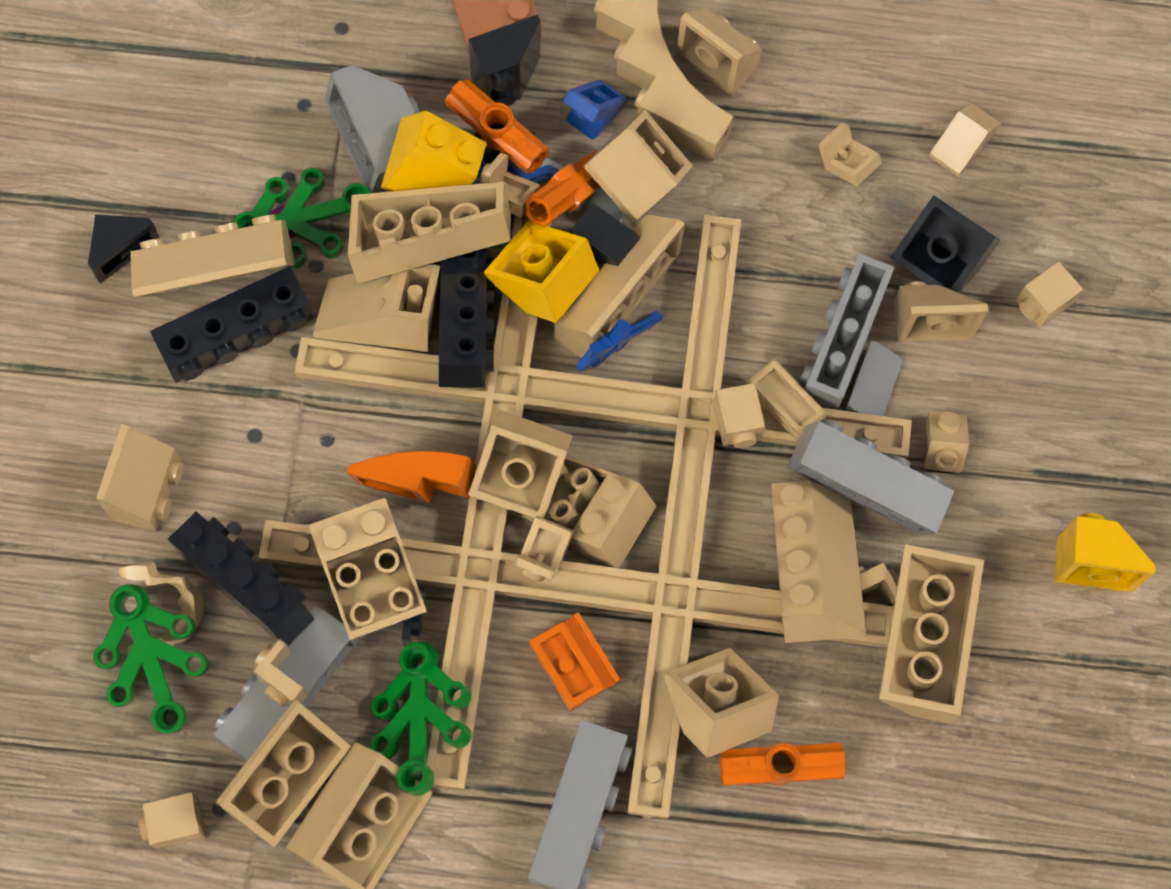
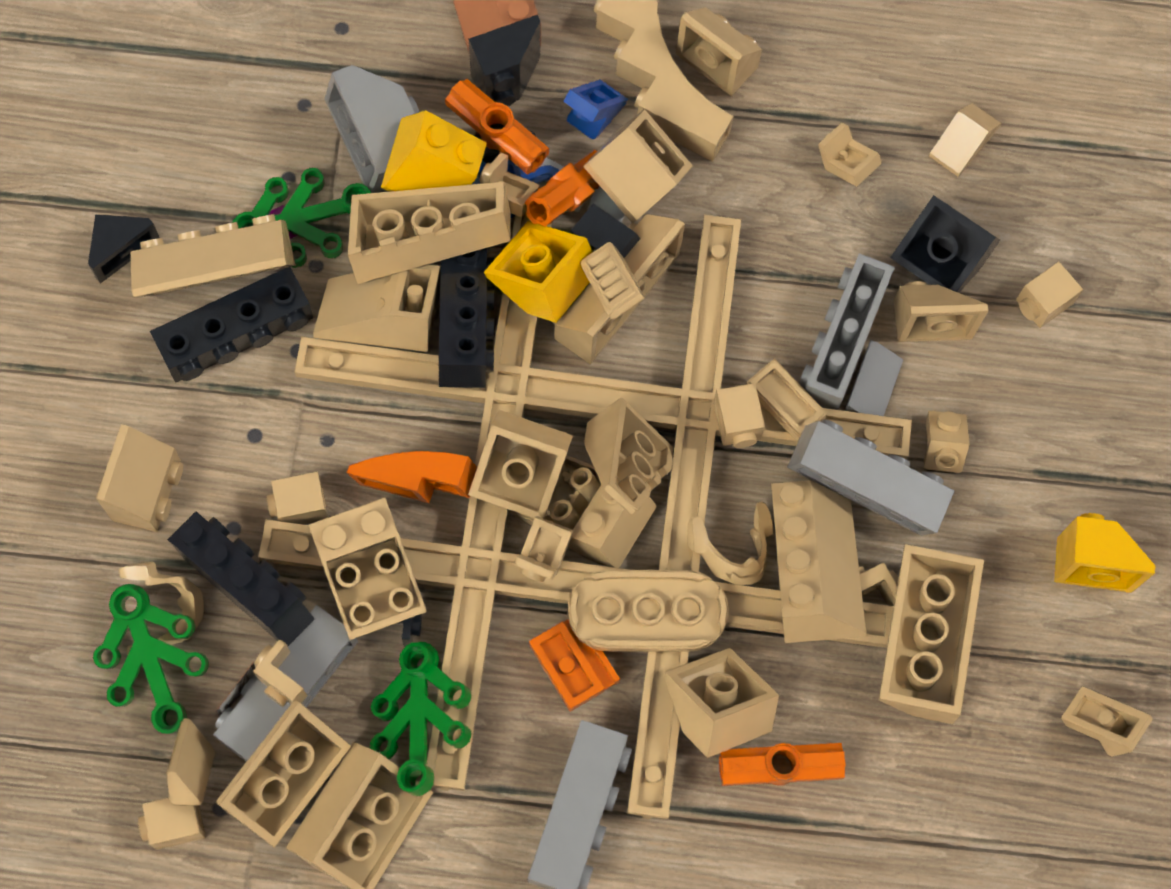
(189, 766): none -> tan slope
(236, 691): none -> sticker
(298, 499): none -> tan brick
(610, 277): none -> tan slope
(616, 340): blue piece -> none
(627, 454): none -> tan wedge
(648, 610): none -> tan tile
(738, 574): none -> tan helmet
(1106, 720): none -> tan slope

